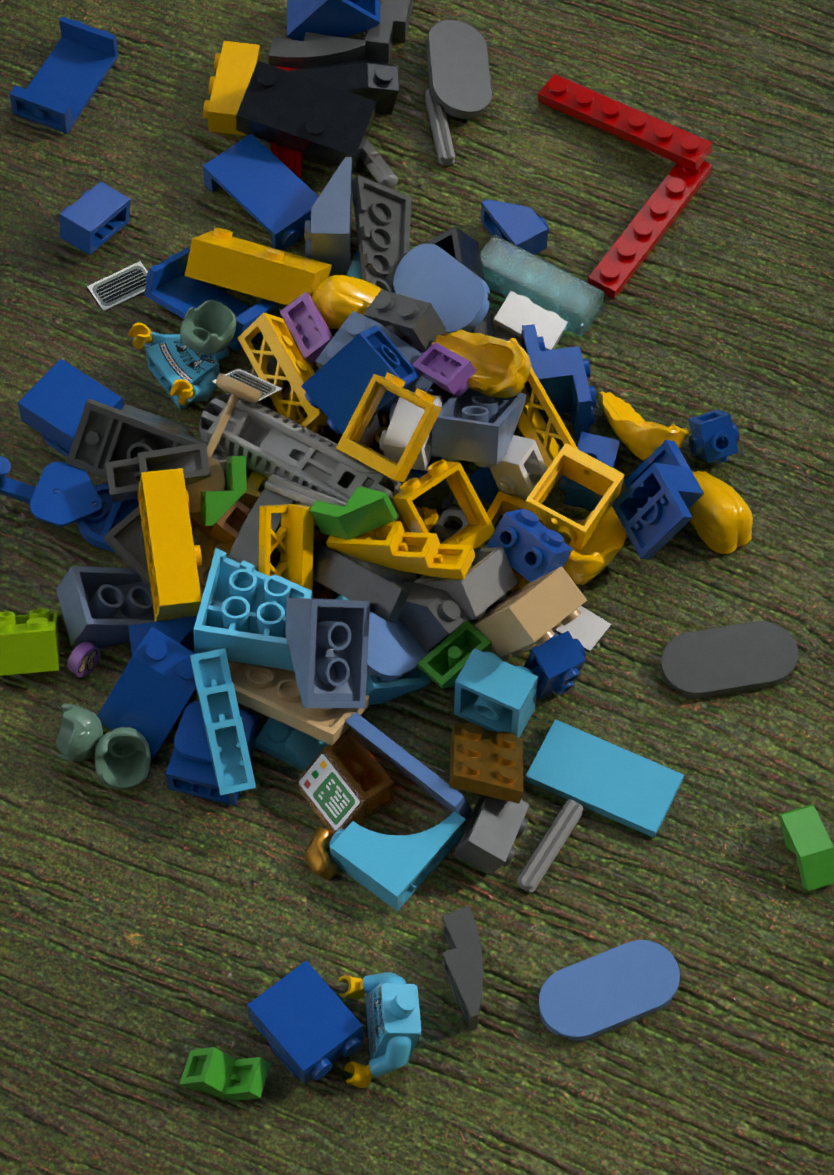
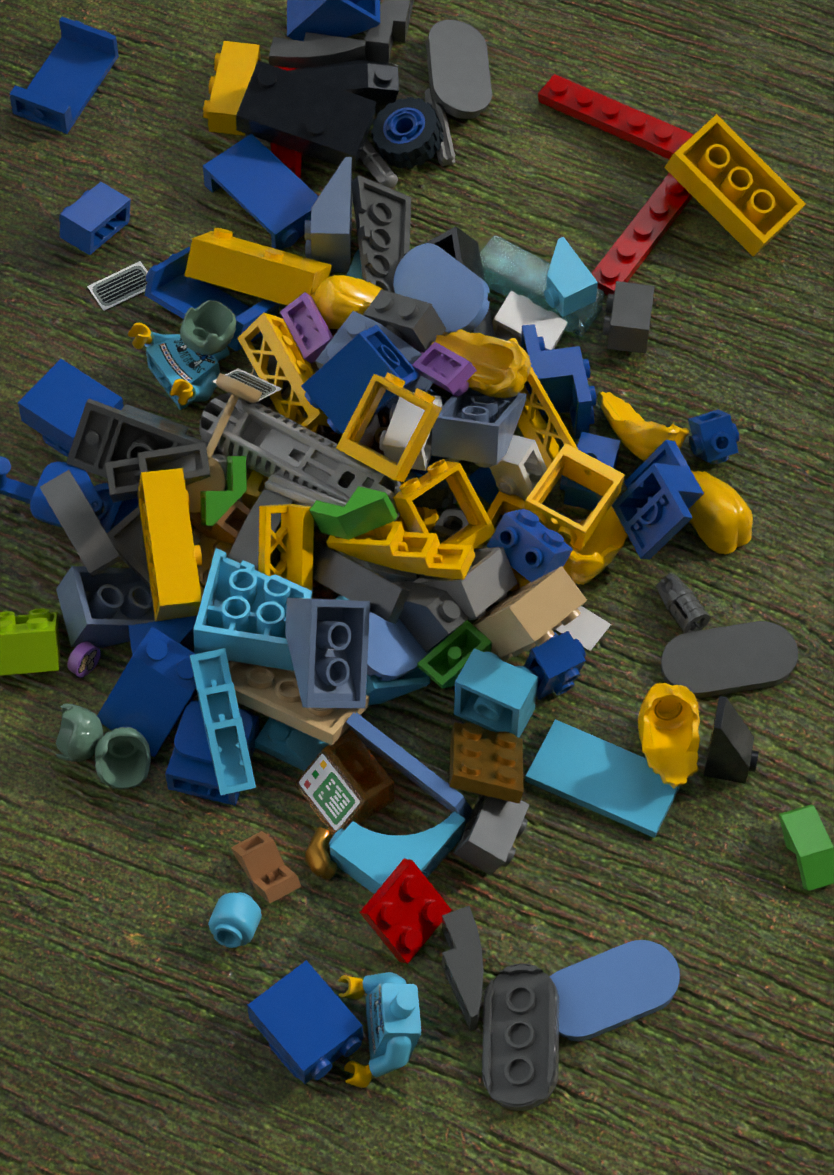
(80, 523): none -> dark grey slope
(223, 1076): bright green slope -> none
(235, 919): none -> medium azure head
(265, 867): none -> medium nougat slope
(405, 911): none -> red plate
(407, 132): none -> black wheel
(515, 224): blue slope -> none
(520, 1037): none -> dark grey tile
(550, 846): light grey axle -> none
(569, 281): none -> medium azure slope
(630, 317): none -> dark grey brick
(670, 732): none -> yellow hair
(682, 604): none -> dark grey hinge
(730, 746): none -> black slope
(734, 185): none -> yellow brick

